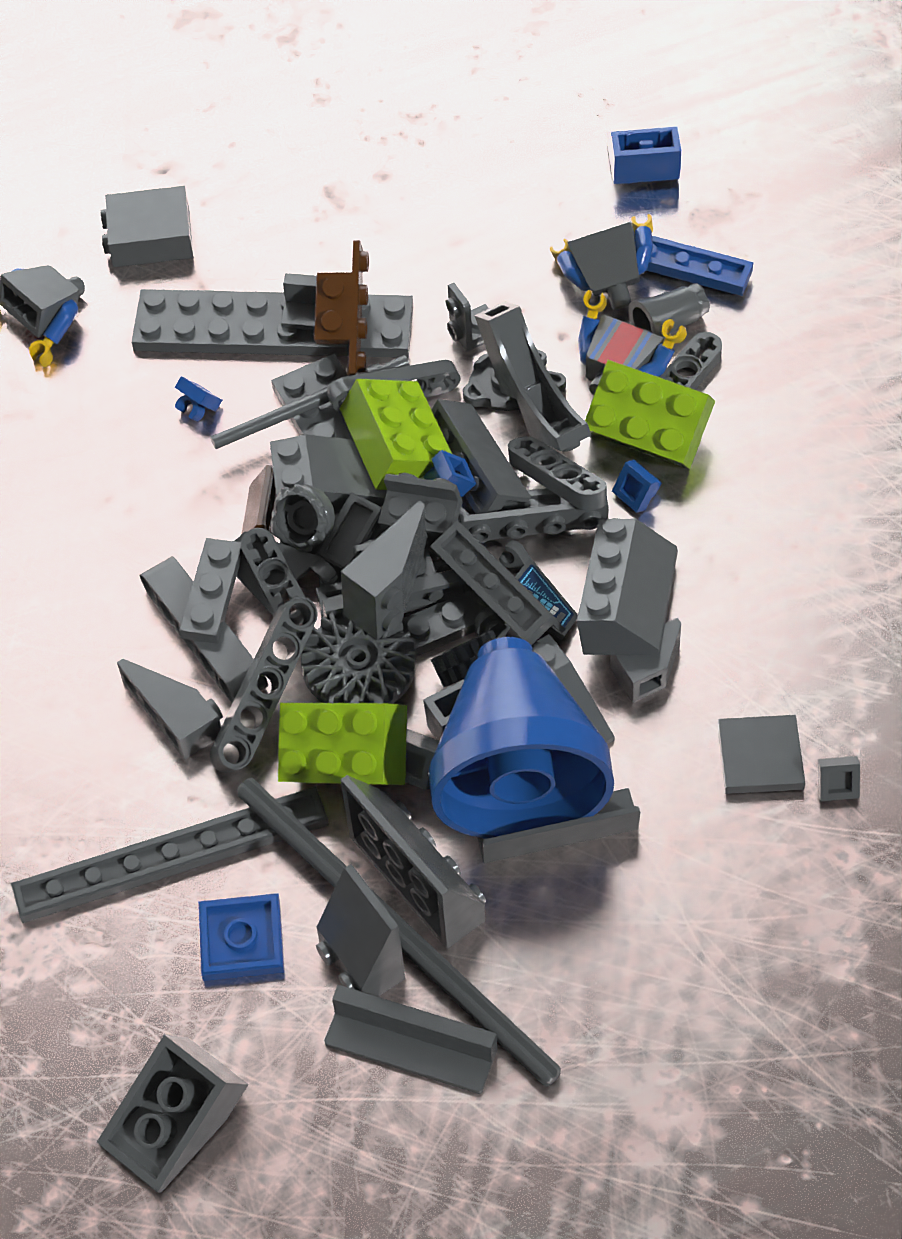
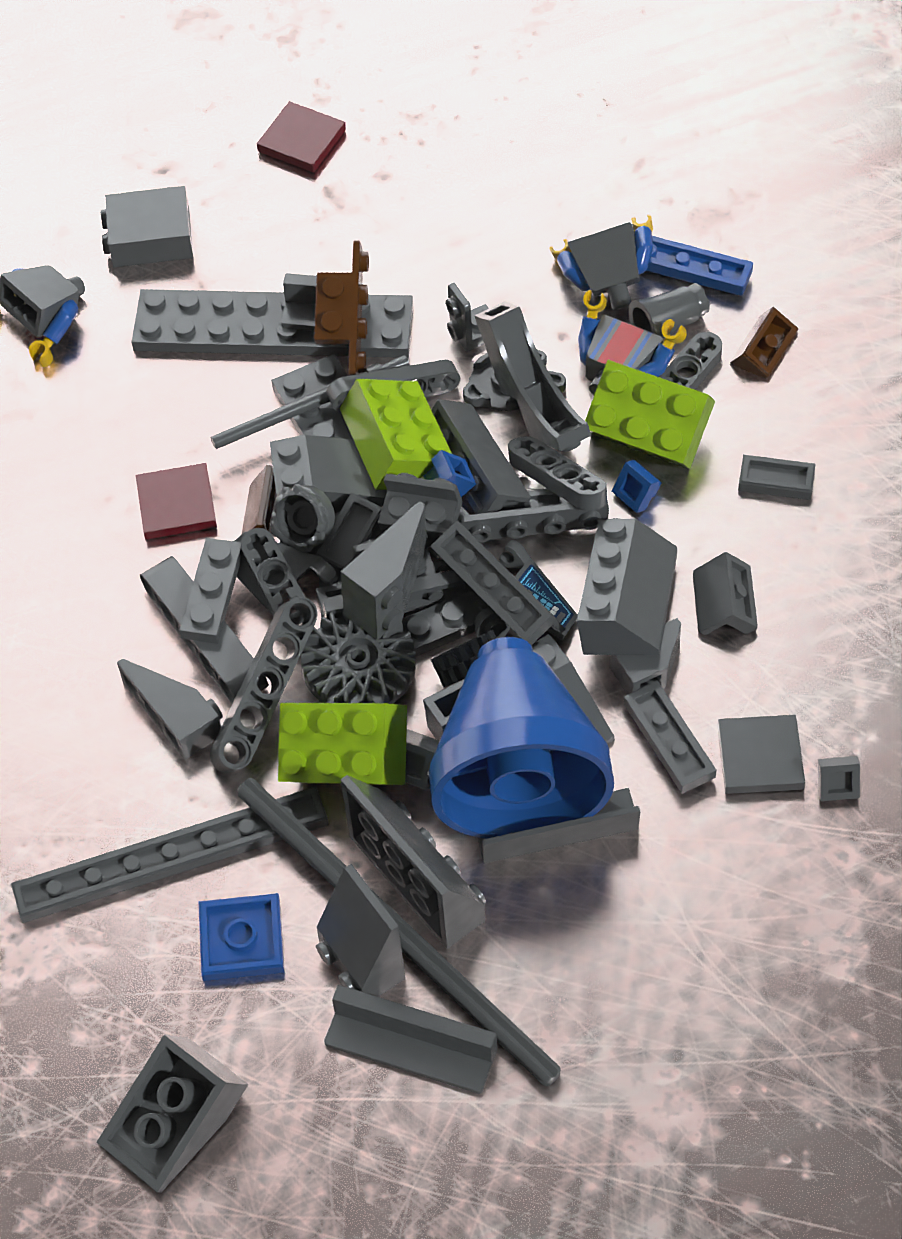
(175, 501): none -> tile
(197, 396): blue tile -> none
(301, 136): none -> tile
(644, 154): blue slope -> none
(670, 737): none -> dark grey plate
(724, 595): none -> dark grey panel
(765, 343): none -> reddish brown slope
(776, 477): none -> dark grey tile

